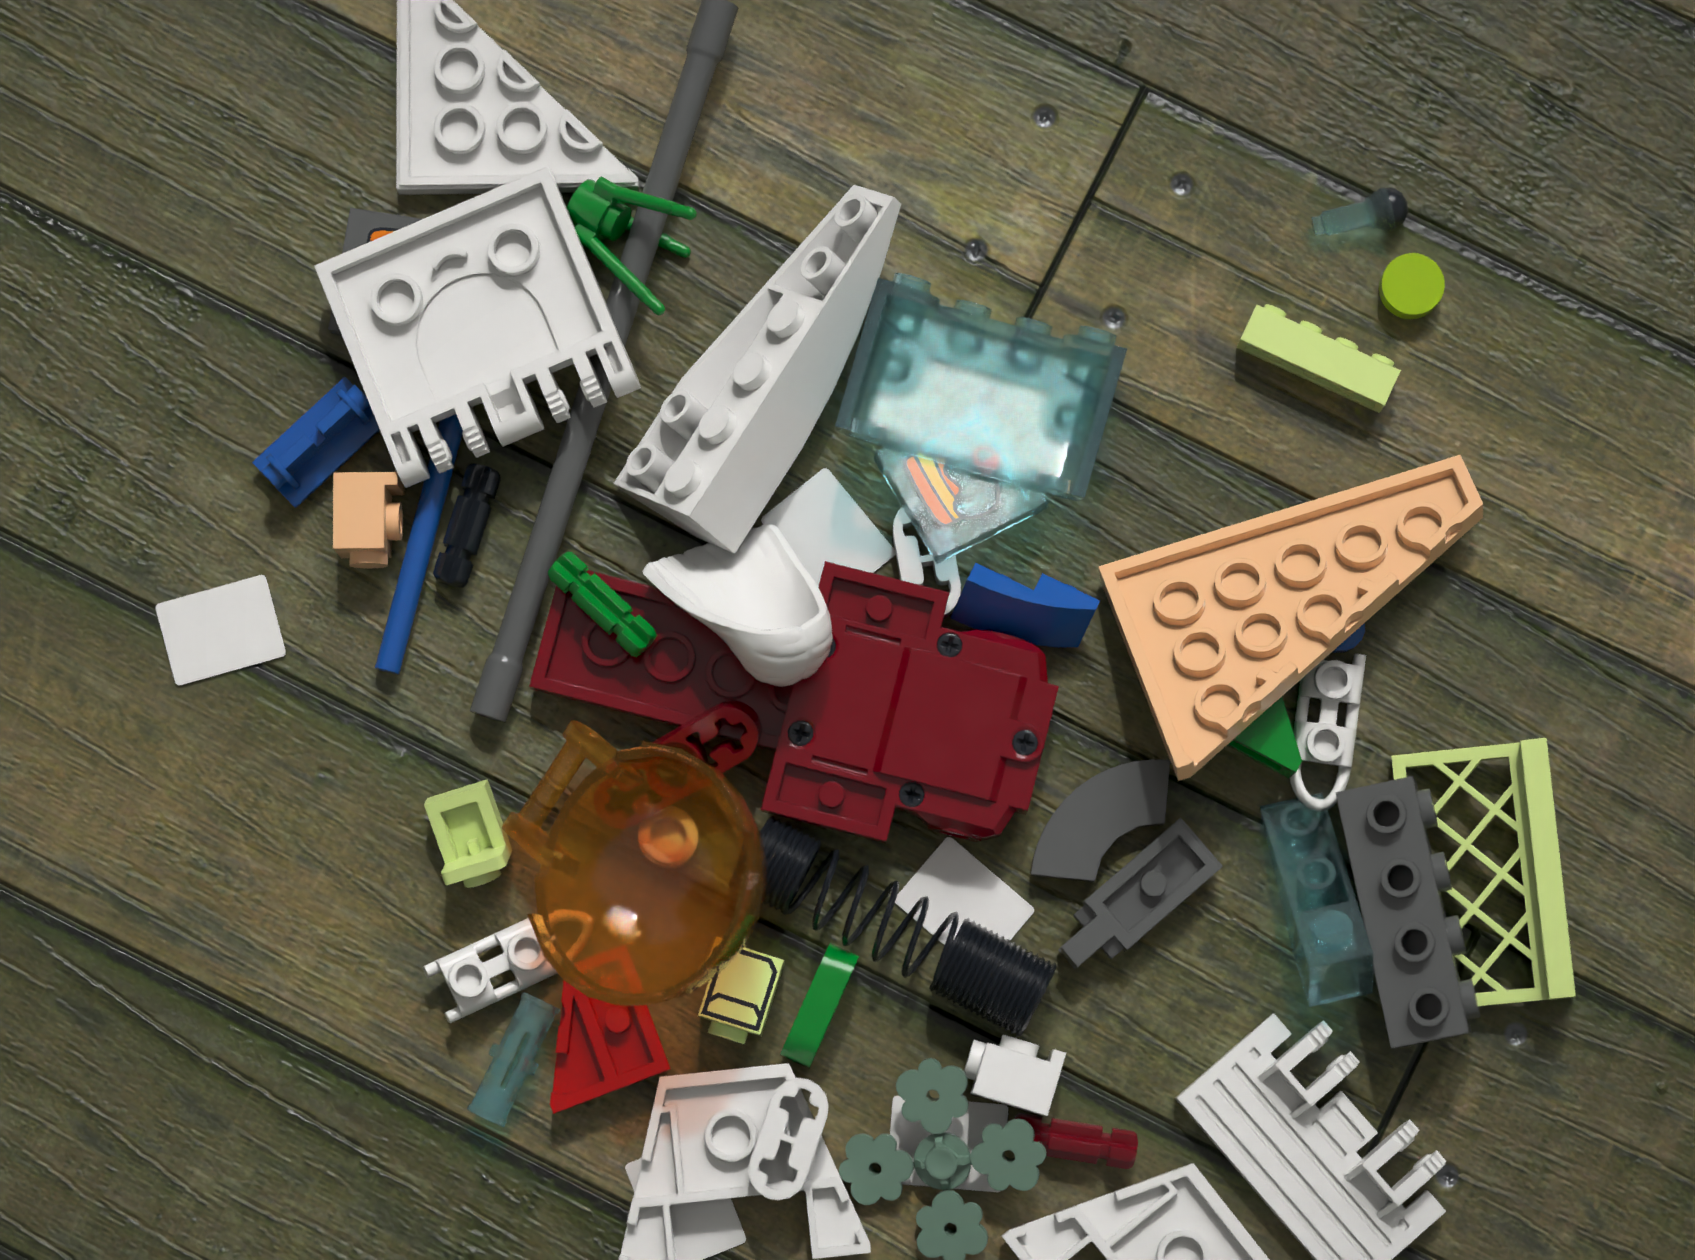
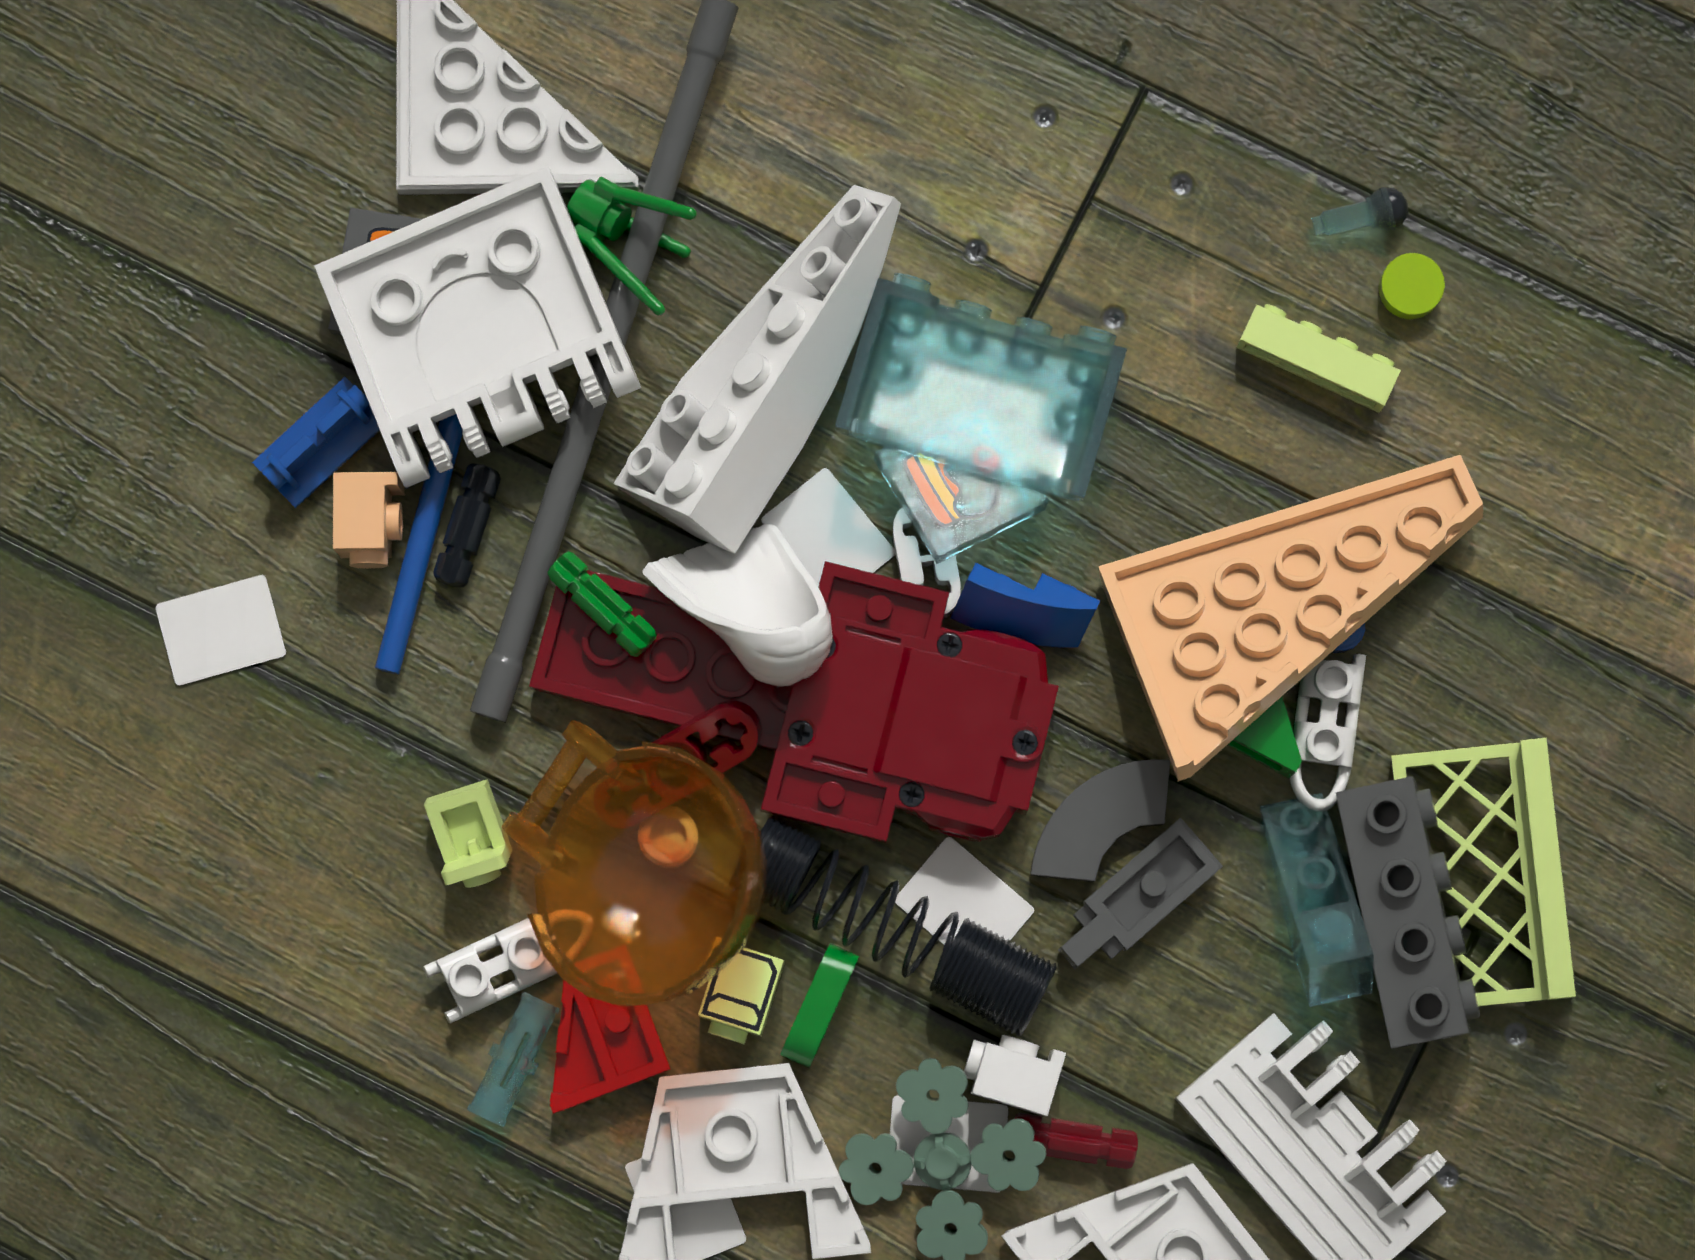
(773, 1133): white beam -> none

